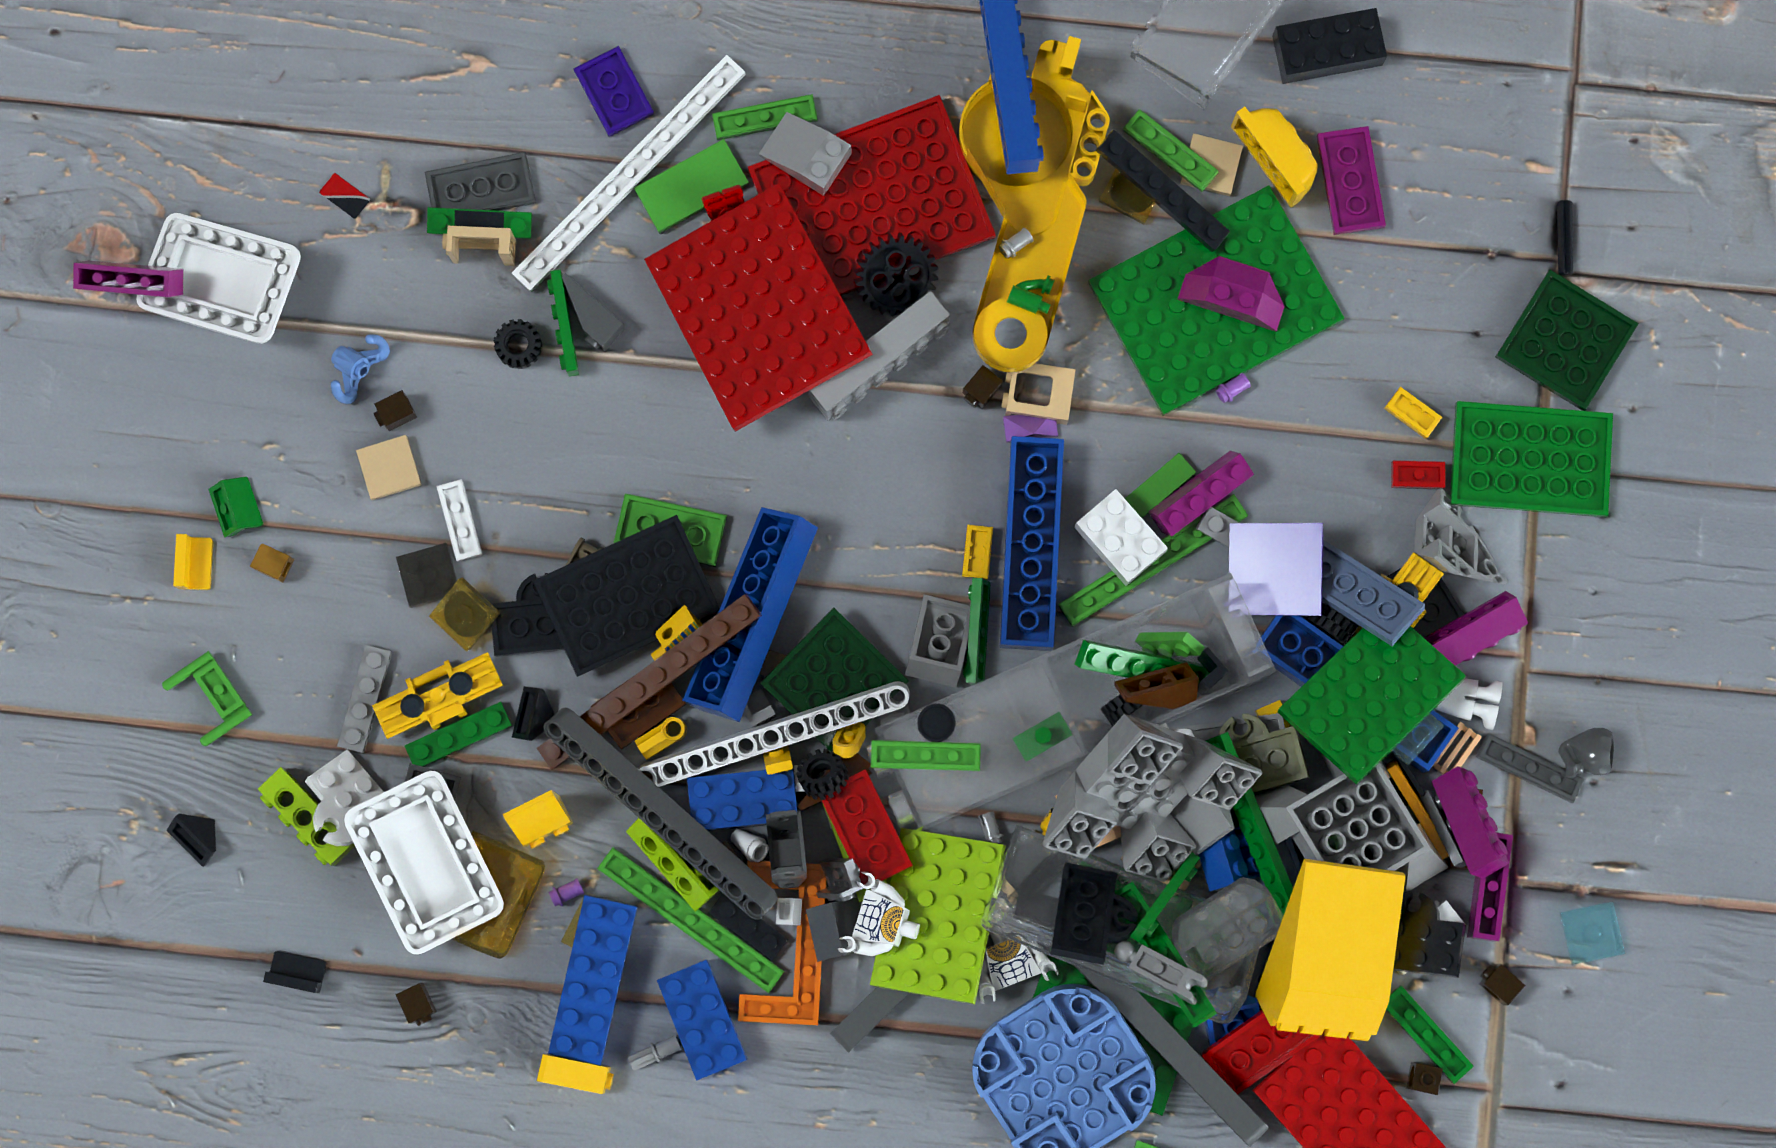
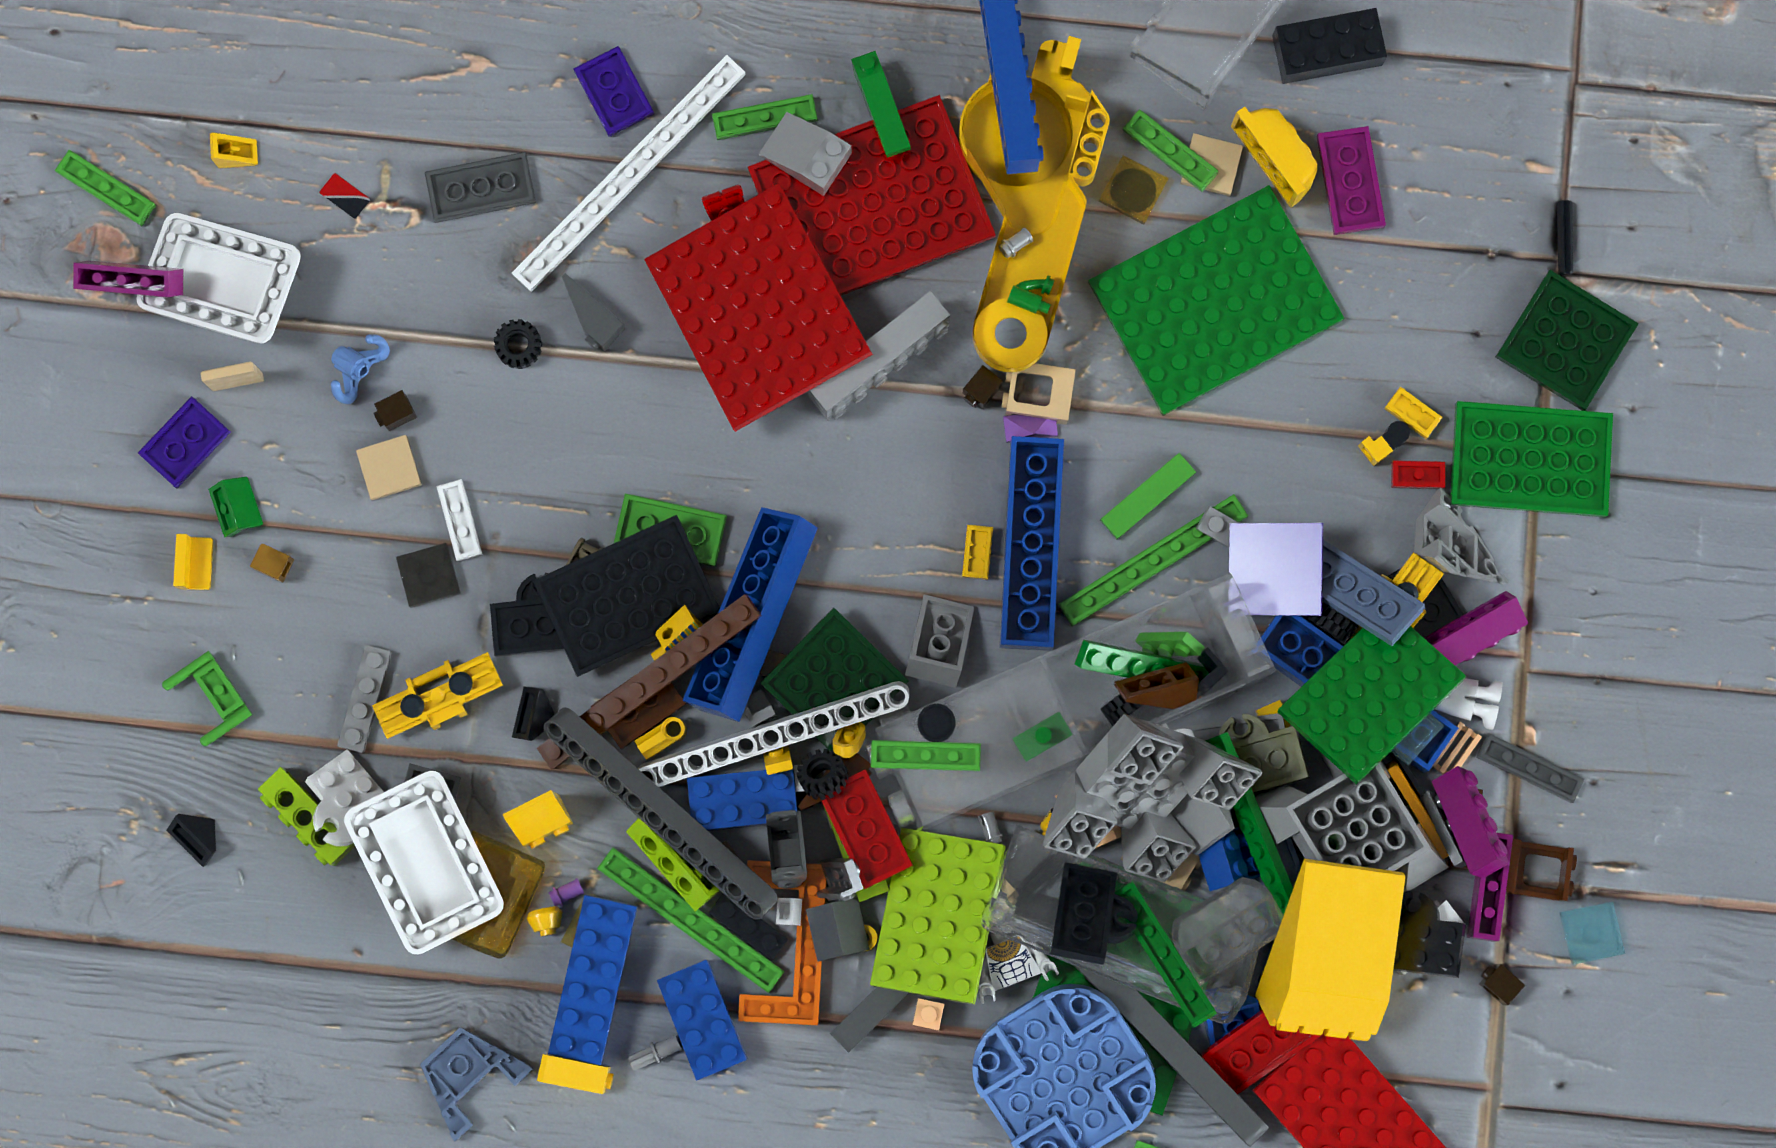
(105, 188): none -> bright green tile
(184, 442): none -> dark purple tile
(232, 376): none -> tan tile
(233, 151): none -> yellow slope
(296, 972): black panel -> none
(416, 1004): dark brown brick -> none
(440, 218): green plate -> none
(458, 735): green plate -> none
(459, 1066): none -> sand blue wing
(464, 614): clear yellow tile -> none
(480, 238): tan window -> none
(545, 920): none -> yellow cone
(561, 313): green plate -> none
(679, 190): bright green tile -> none
(750, 845): white cone -> none
(877, 263): black gear -> none
(880, 103): none -> green slope
(880, 920): white torso -> none
(928, 1014): none -> light nougat brick
(978, 629): green plate -> none
(1120, 537): white brick -> none
(1148, 923): green plate -> none
(1160, 970): light grey plate -> none
(1162, 190): black plate -> none
(1201, 493): magenta brick -> none
(1232, 388): medium lavender pin -> none
(1234, 292): magenta wedge -> none
(1392, 439): none -> leg
(1424, 1078): dark brown brick -> none
(1427, 1035): green plate -> none
(1516, 871): none -> reddish brown window
(1588, 752): dark grey piece -> none

